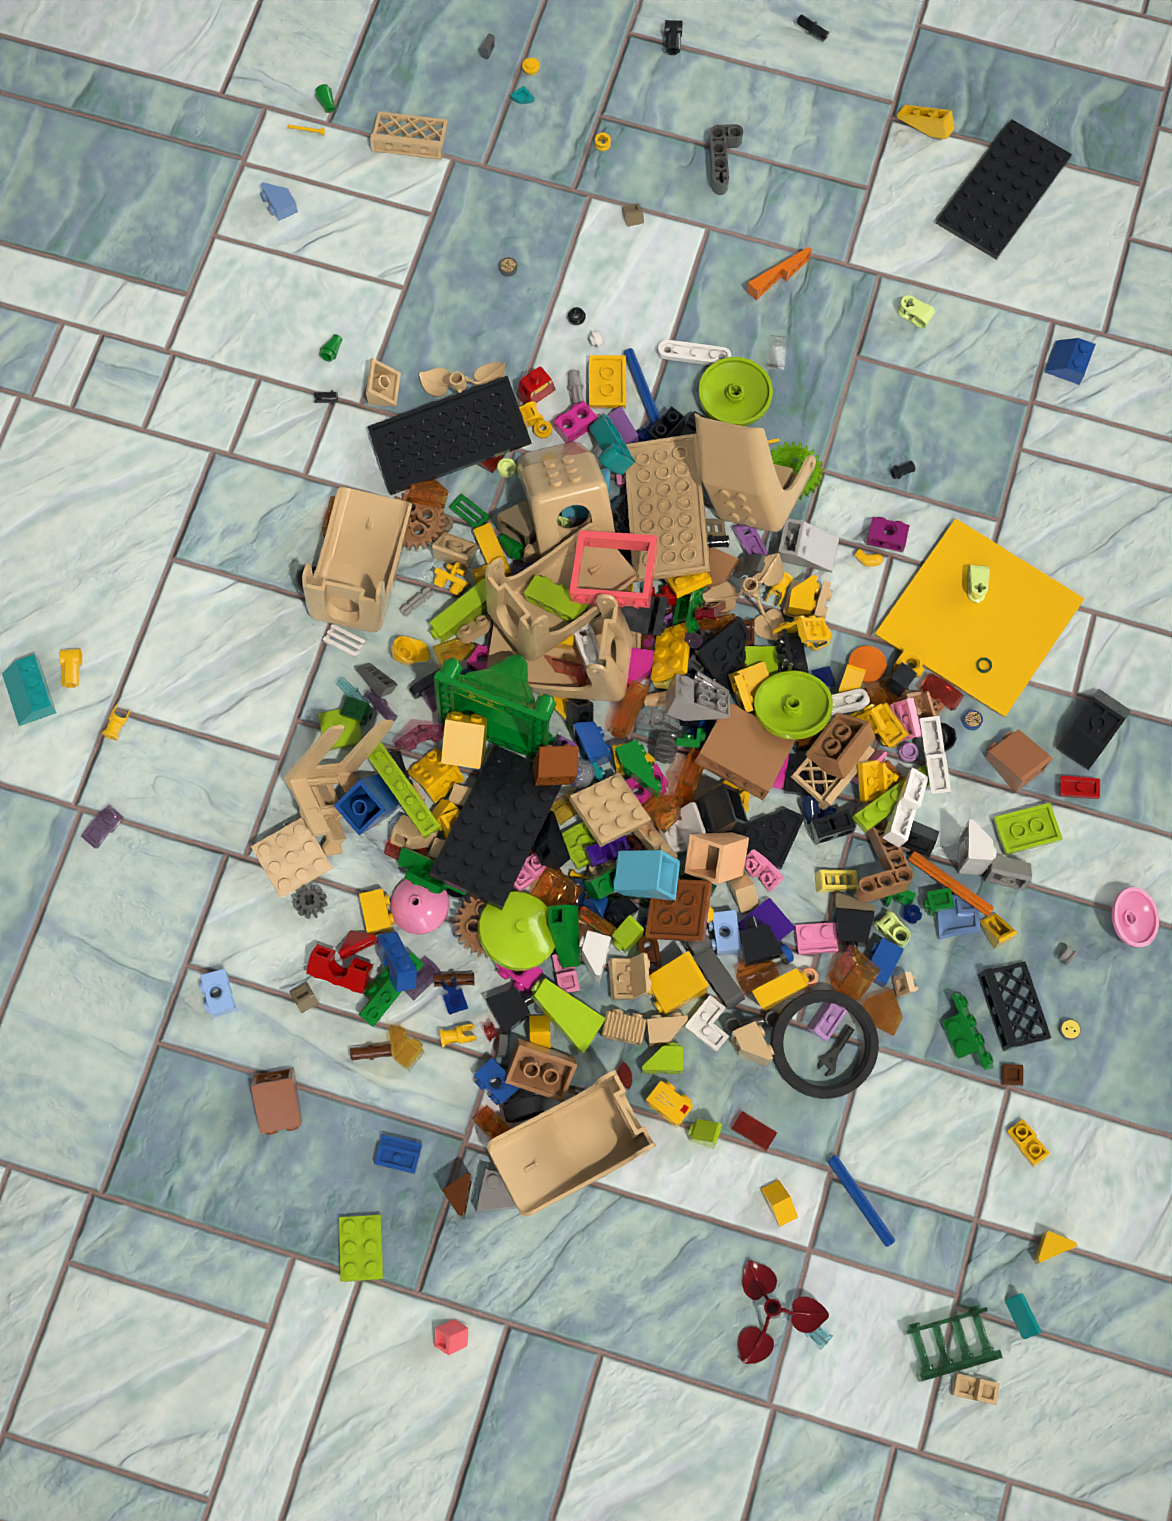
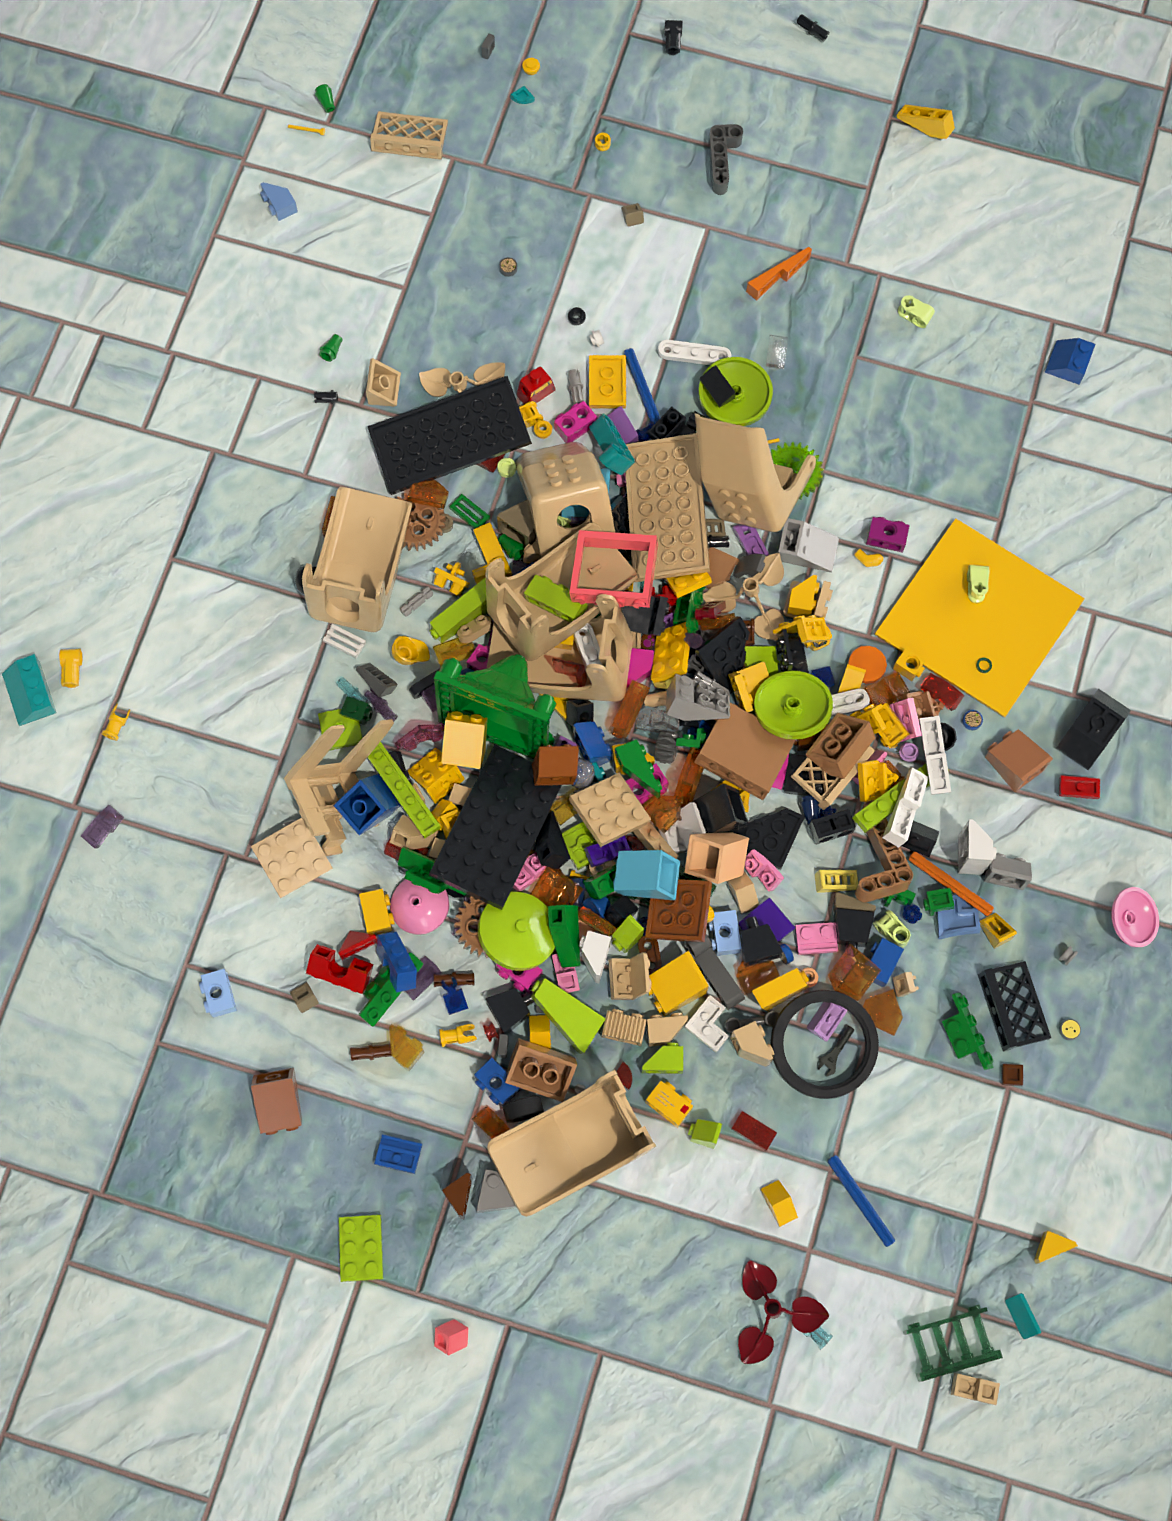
(303, 906): dark grey gear -> none
(454, 549): tan slope -> none
(717, 386): none -> black slope
(780, 589): yellow piece -> none
(900, 679): black brick -> none
(903, 469): black pin -> none
(1004, 189): black plate -> none
(1027, 829): lime plate -> none
(1028, 1143): yellow slope -> none

